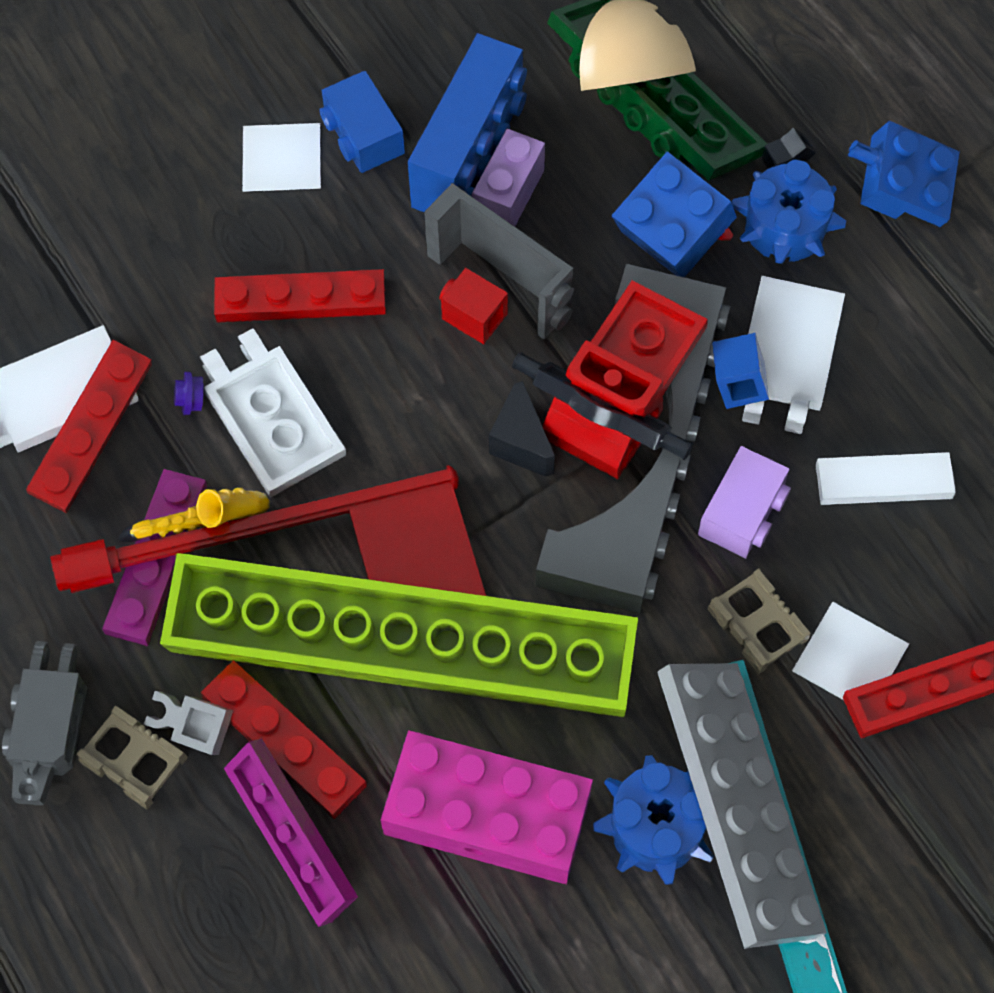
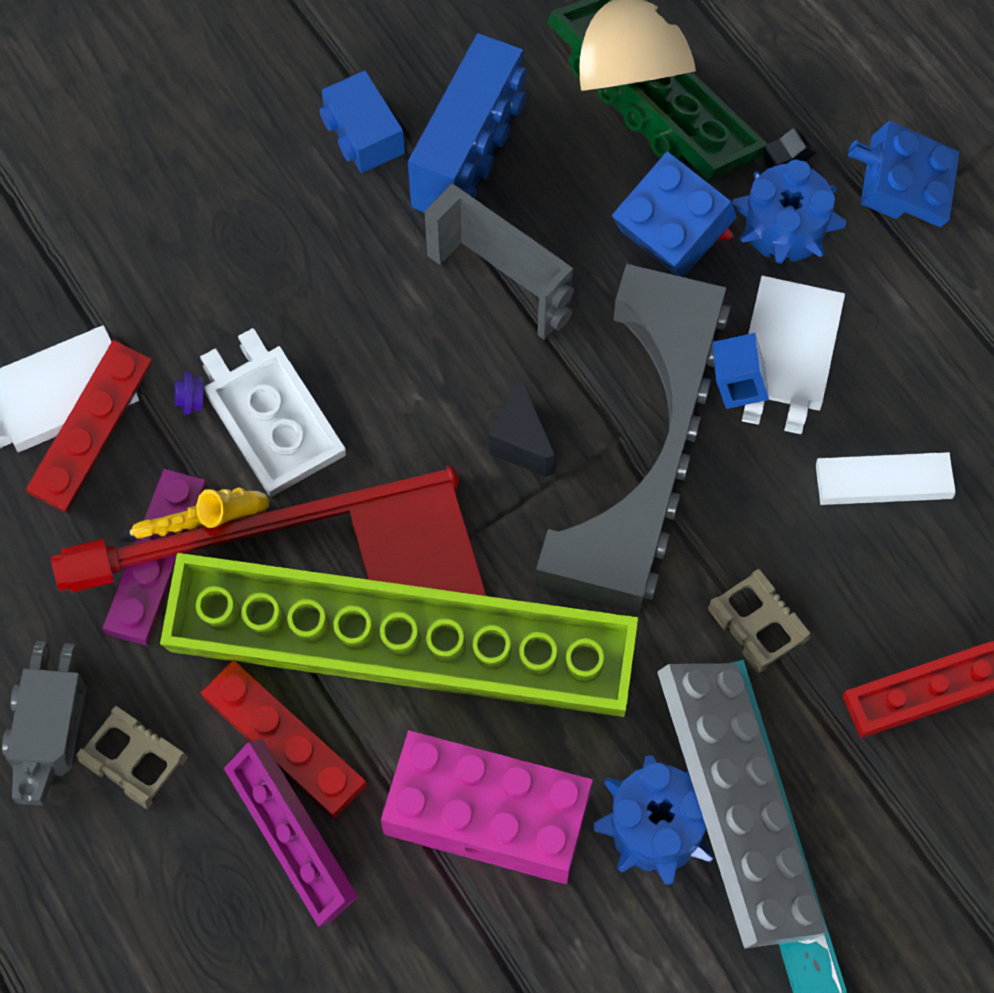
(195, 722): light grey plate -> none
(281, 157): white sticker -> none
(299, 296): red plate -> none
(473, 305): red brick -> none
(511, 175): lavender brick -> none
(618, 382): red piece -> none
(744, 501): lavender brick -> none
(848, 652): white sticker -> none

